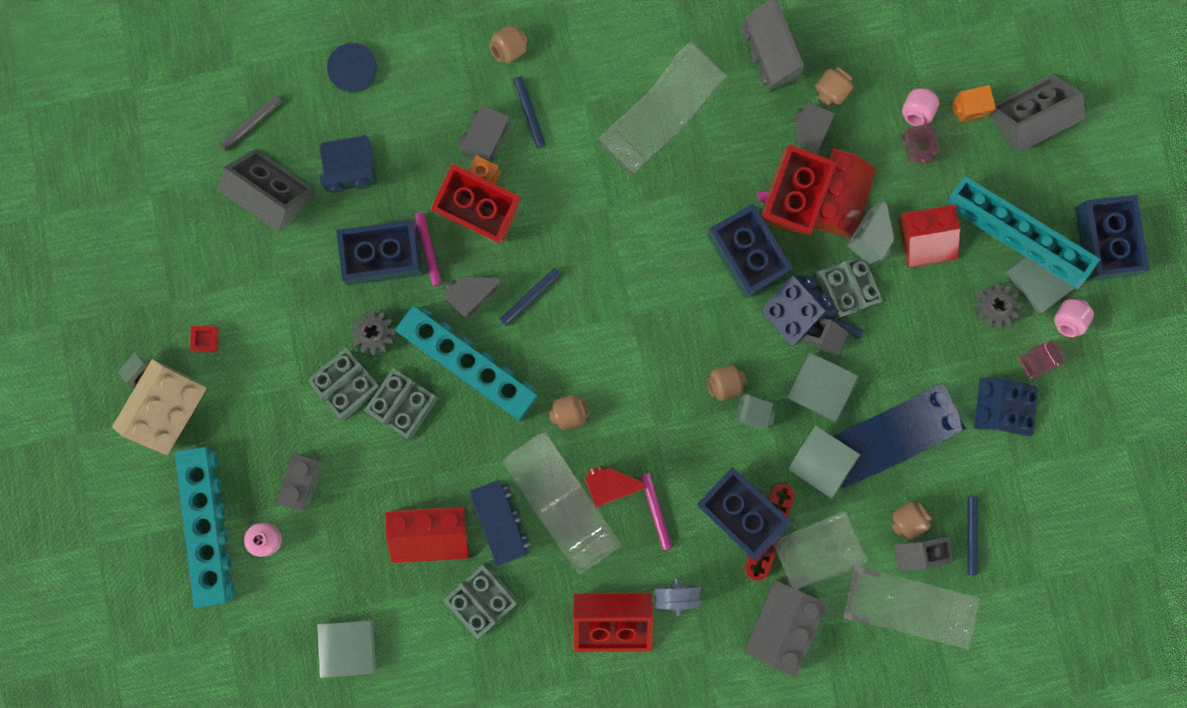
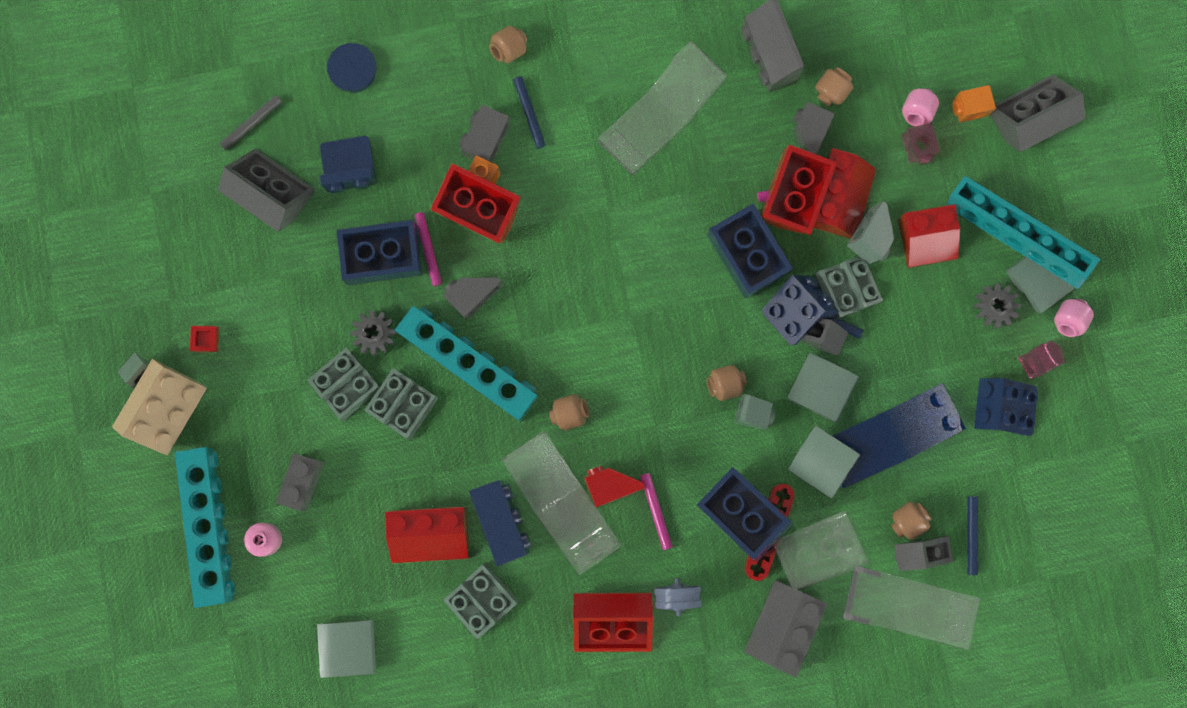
(530, 296): dark blue bar -> none
(1113, 234): dark blue brick -> none

